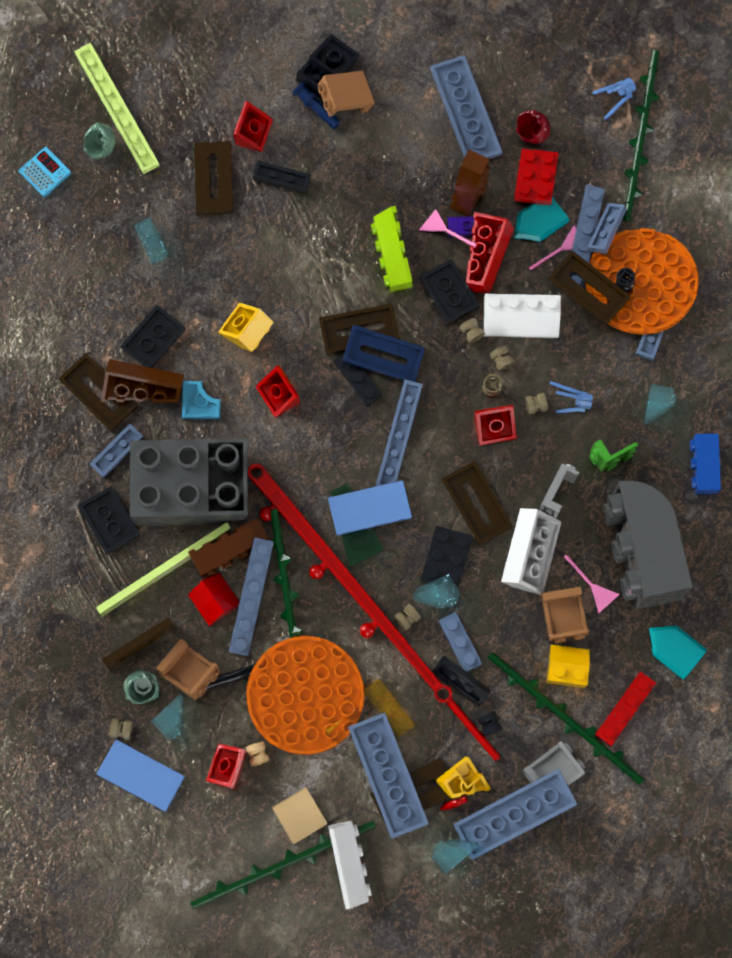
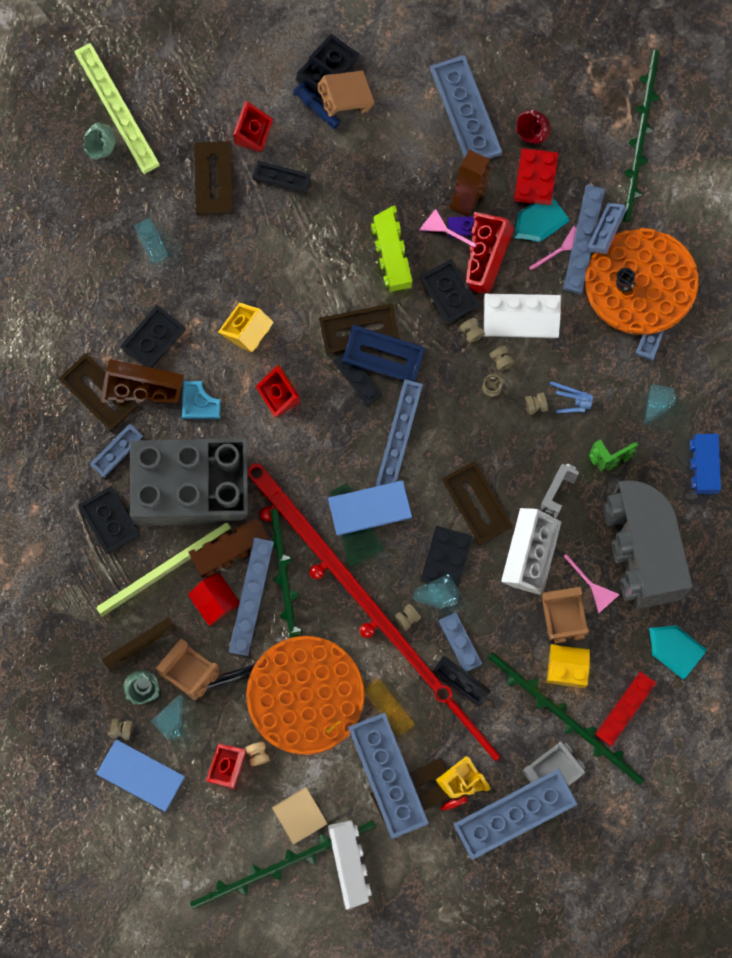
(44, 171): tile -> none
(451, 853): clear light blue slope -> none
(490, 728): black wheel -> none
(495, 424): red slope -> none
(575, 264): dark brown piece -> none
(623, 87): medium blue plant -> none

